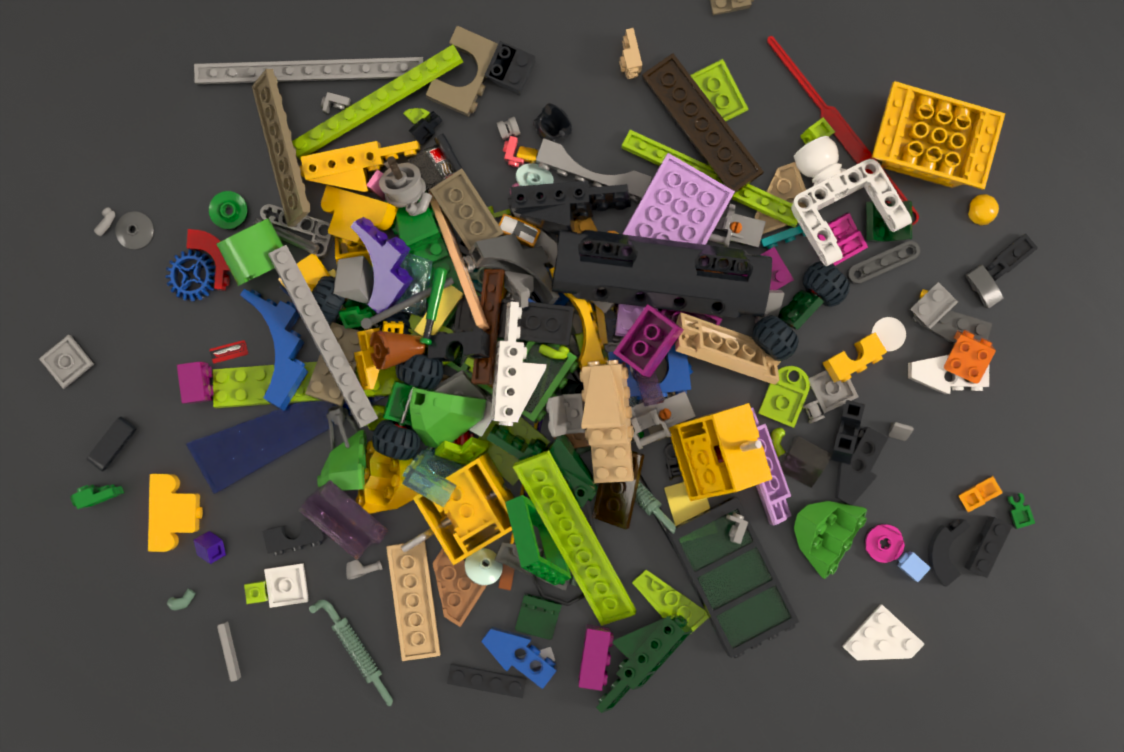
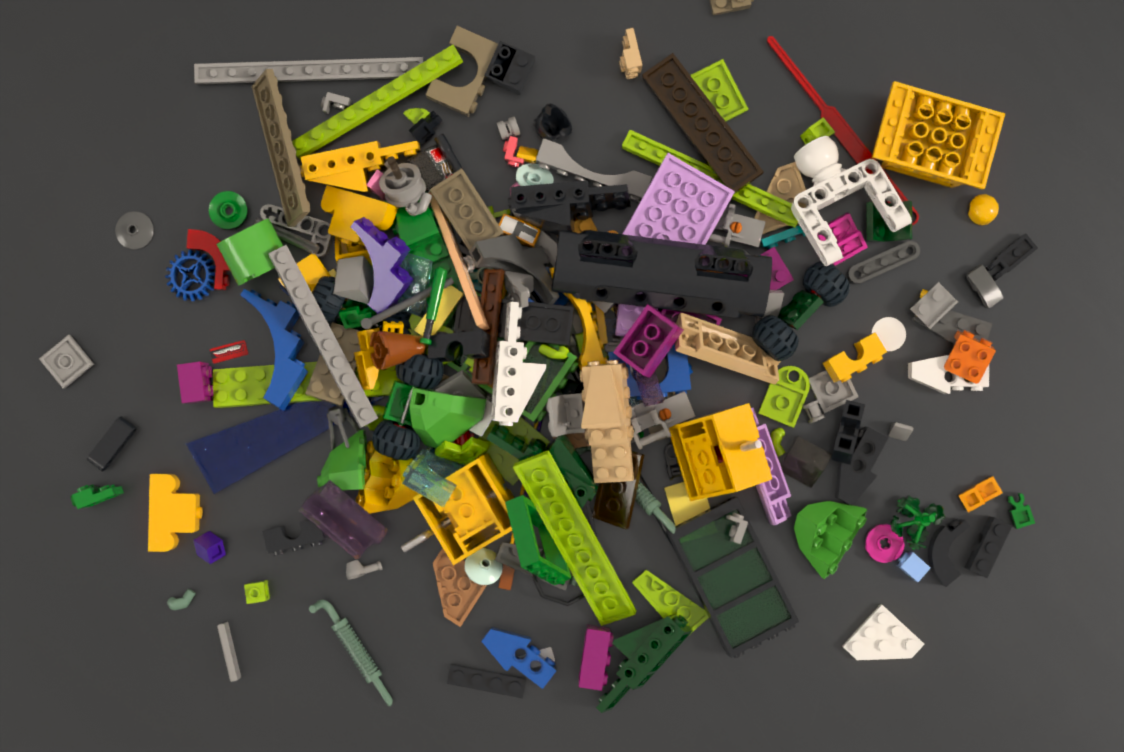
(109, 216): light grey arm -> none
(286, 585): white plate -> none
(413, 602): tan plate -> none
(538, 616): dark green bracket -> none
(918, 526): none -> dark green plant

